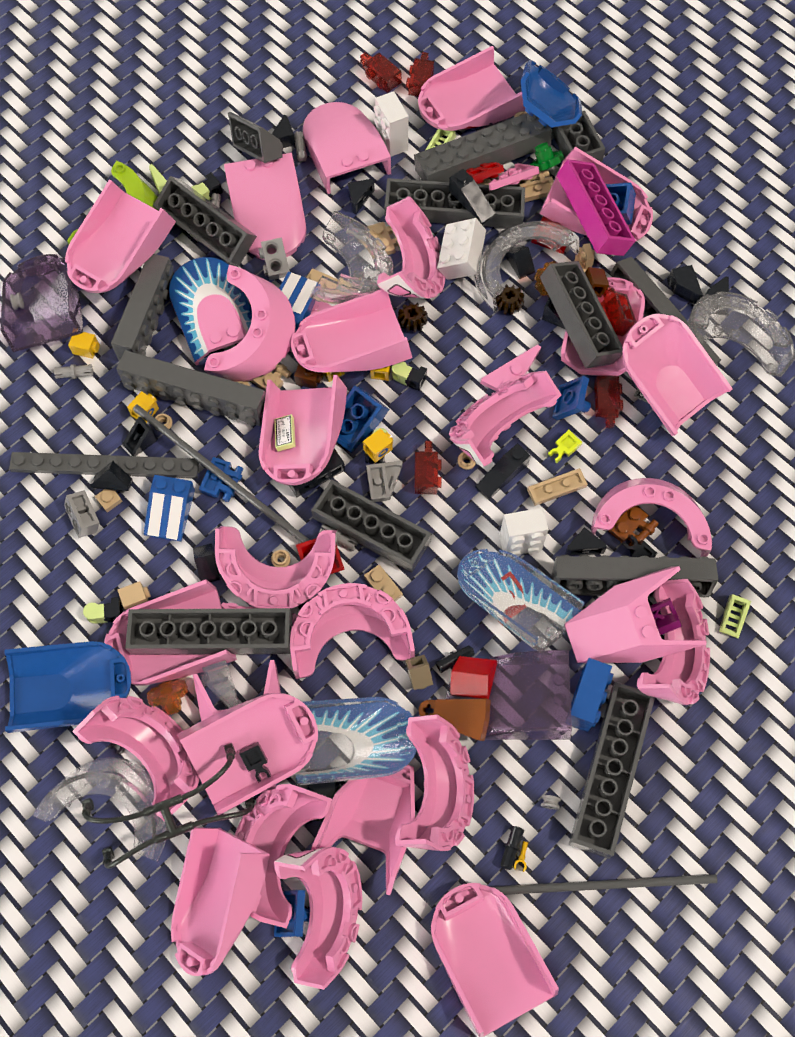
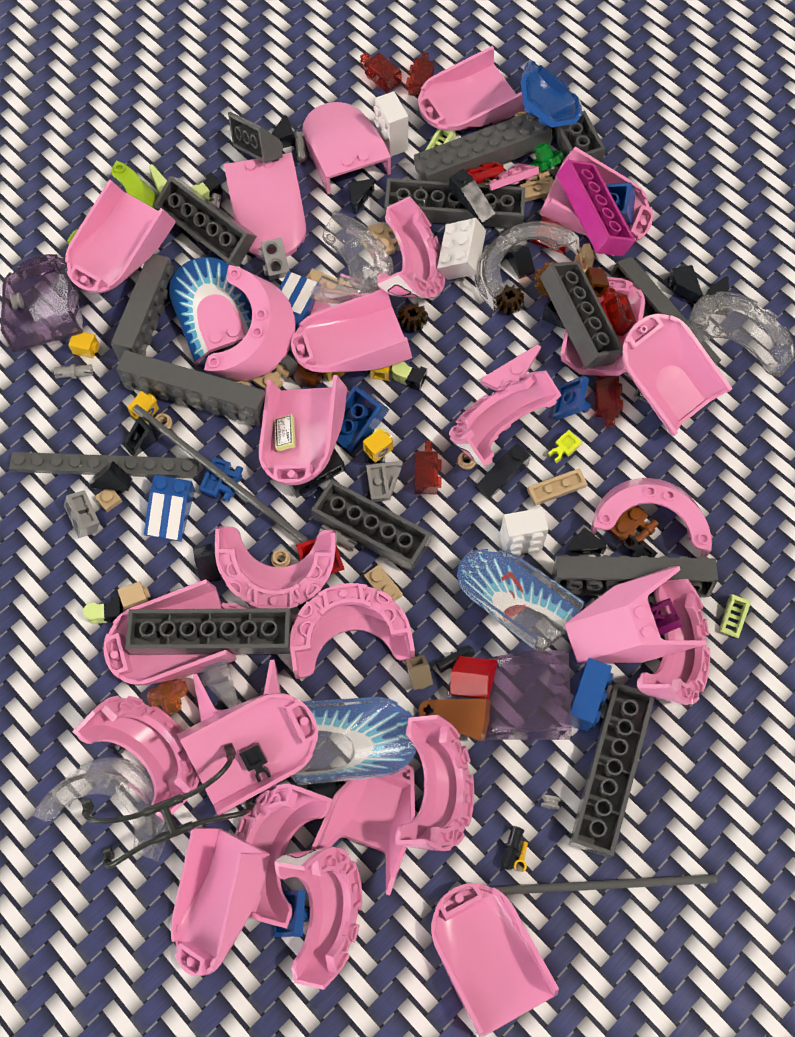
(62, 683): blue windscreen -> none

